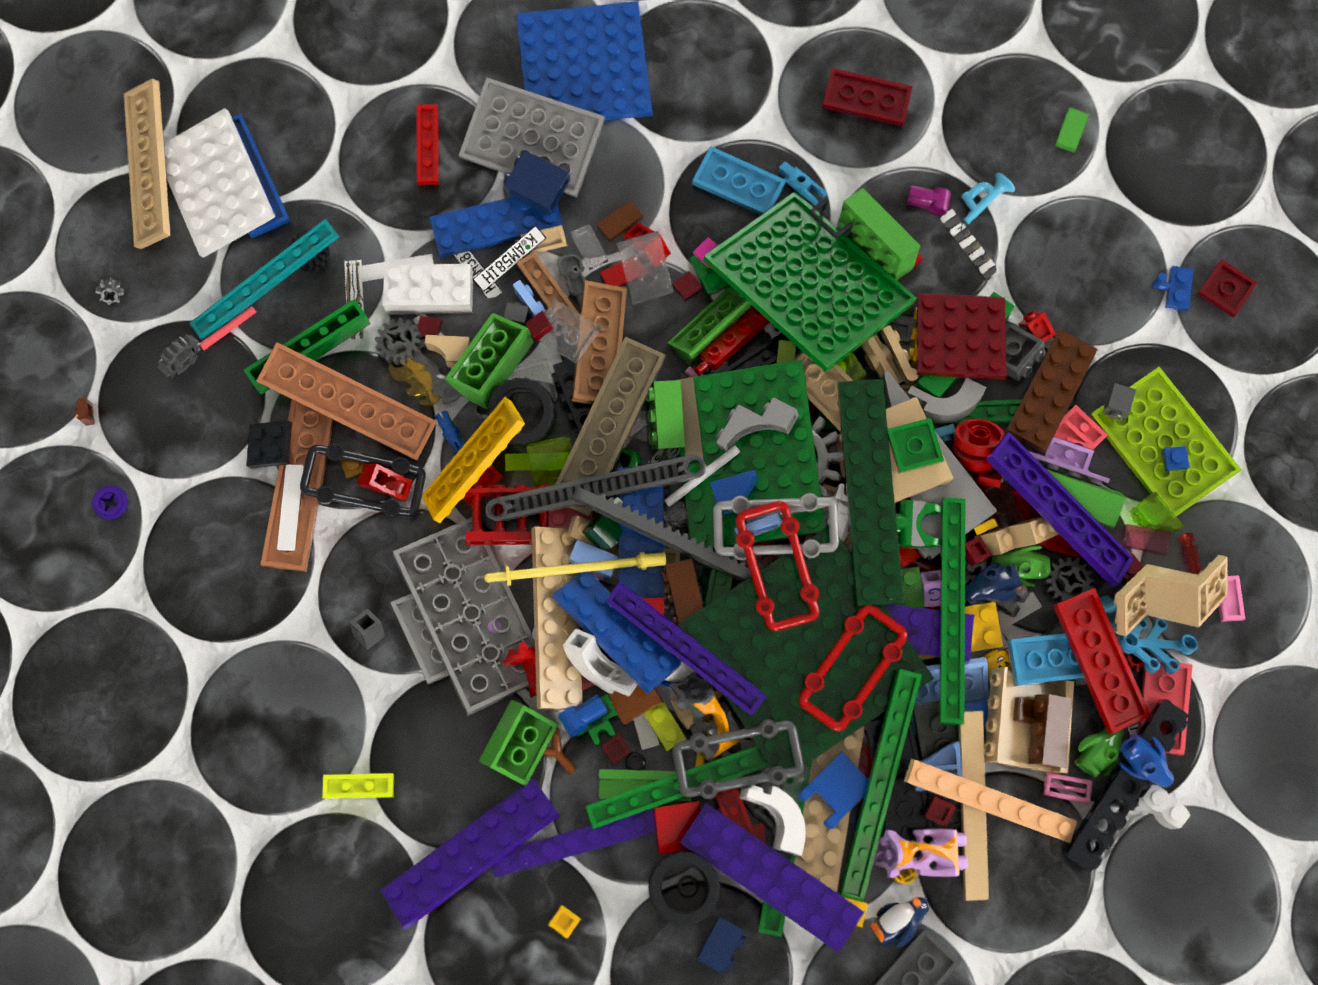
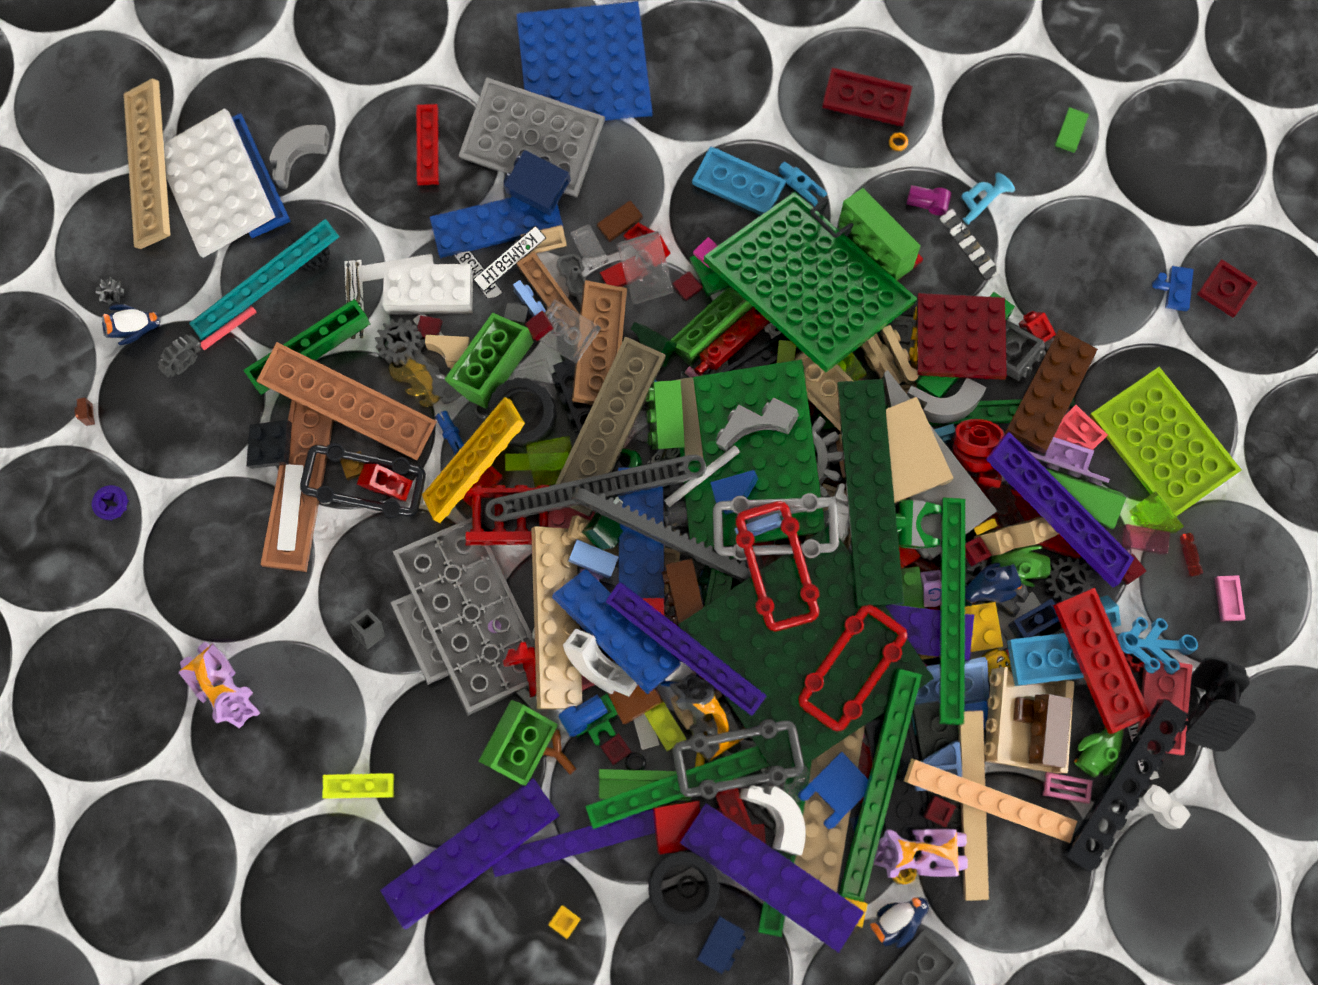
(128, 323): none -> animal
(224, 697): none -> lavender hips
(292, 146): none -> light grey arch
(641, 561): light yellow bar -> none
(654, 340): none -> dark green arch
(901, 136): none -> light orange piece
(915, 445): green plate -> none
(1034, 621): none -> dark blue brick
(1119, 401): dark grey brick -> none
(1146, 760): blue animal -> none
(1171, 595): tan bracket -> none
(1175, 458): blue plate -> none
(1219, 716): none -> black piece

